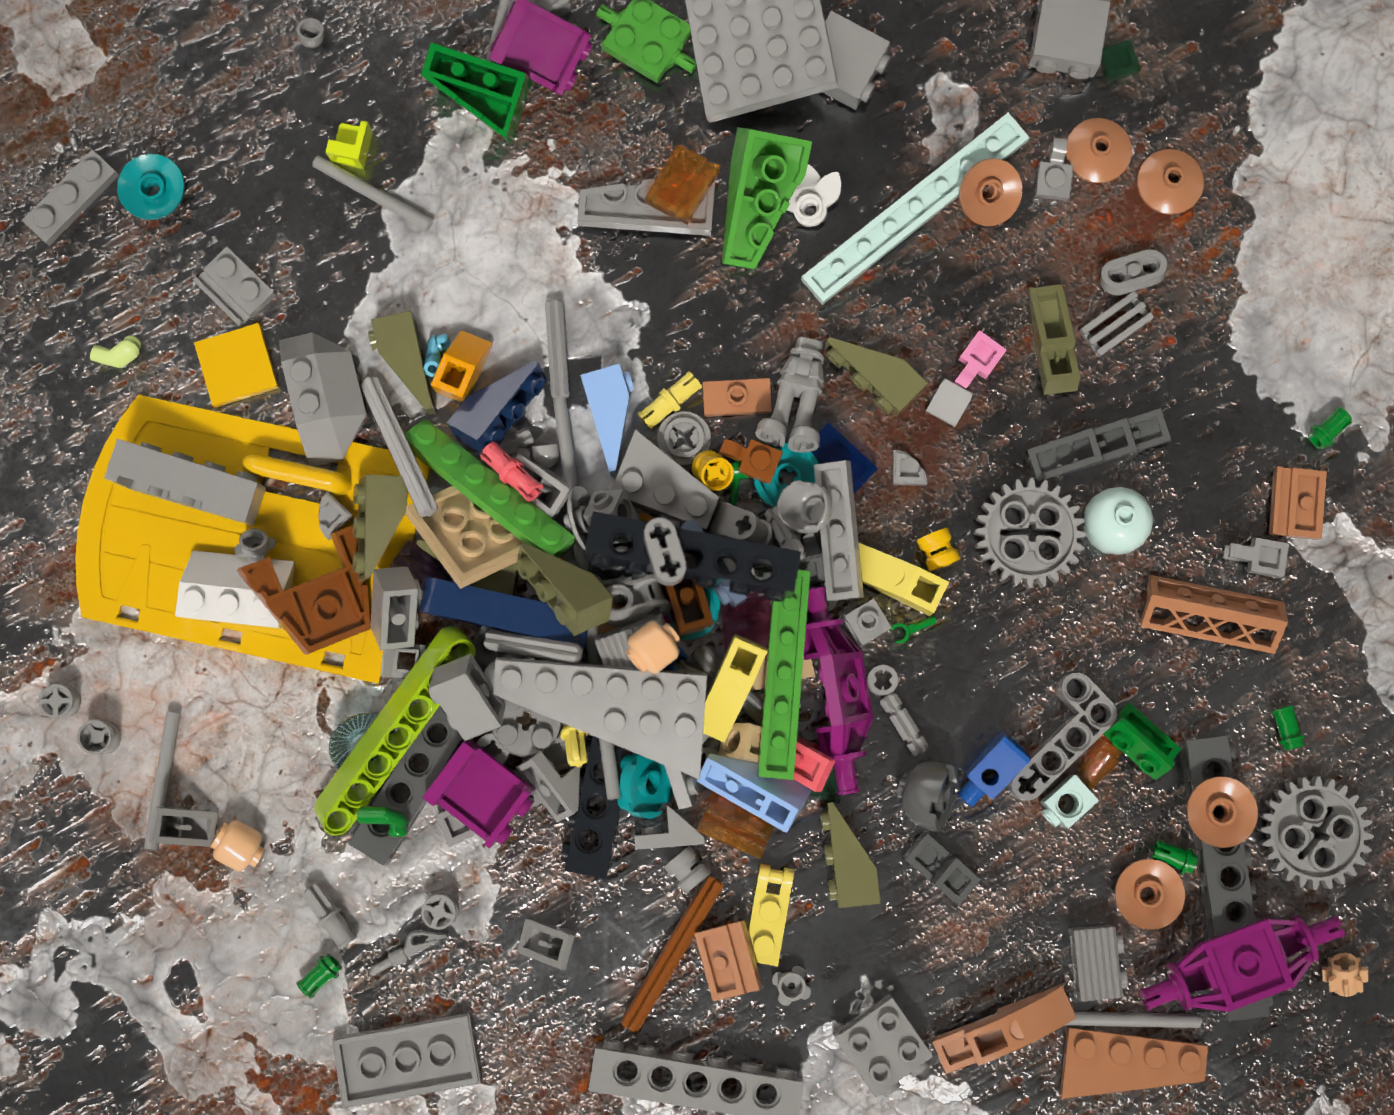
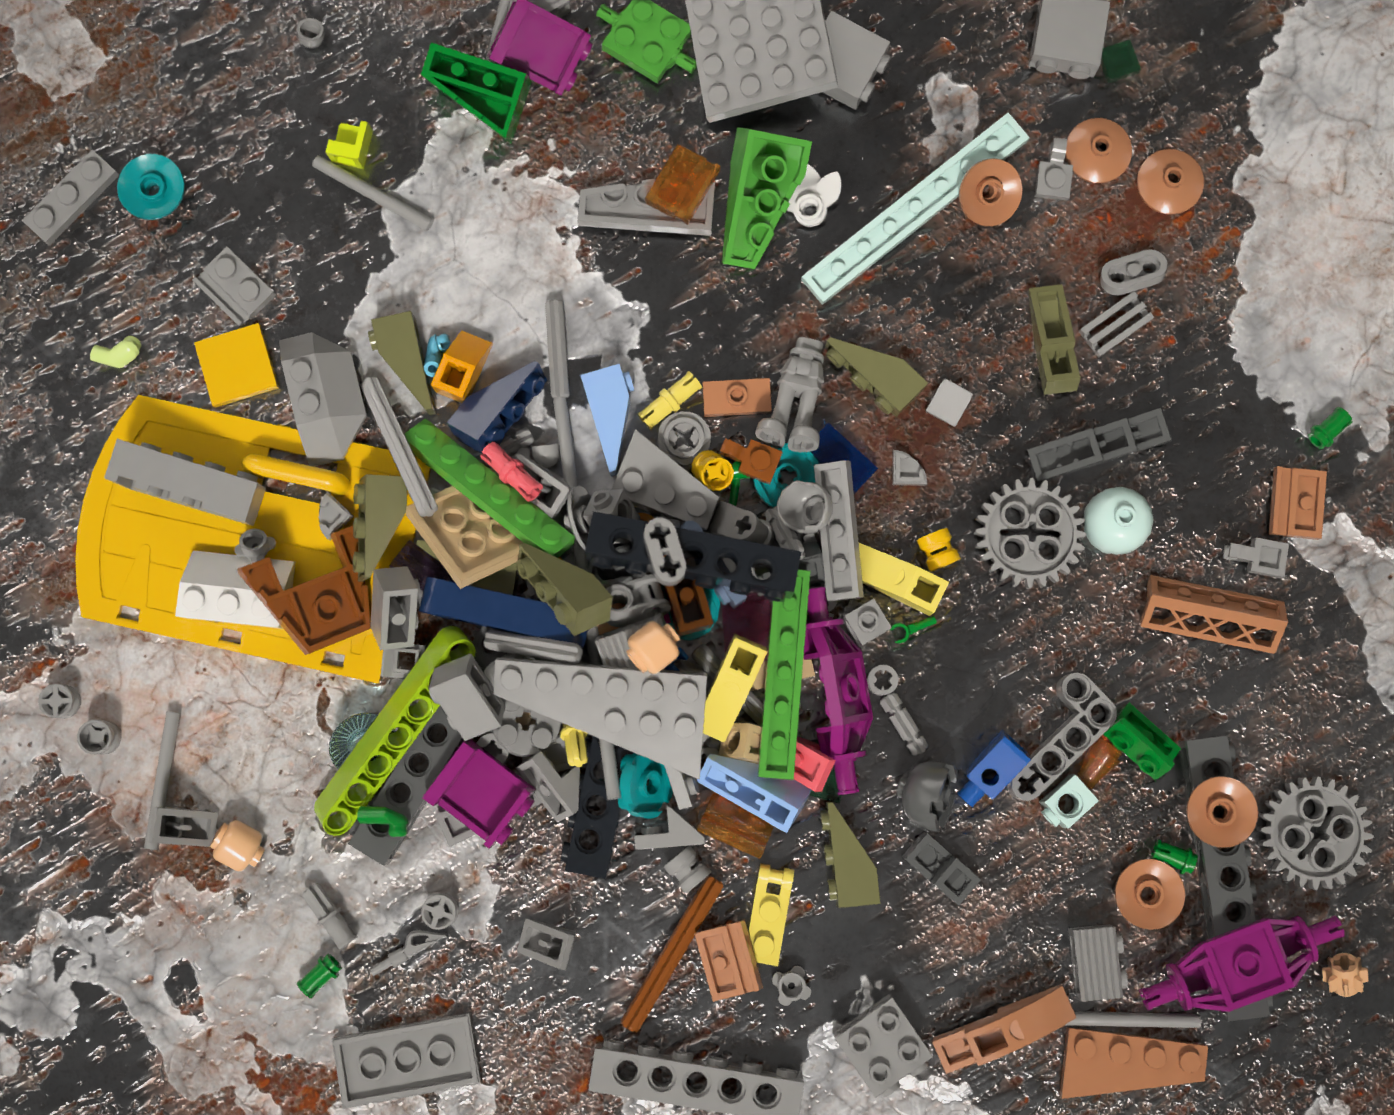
(979, 359): bright pink plate -> none
(1288, 728): green pin -> none

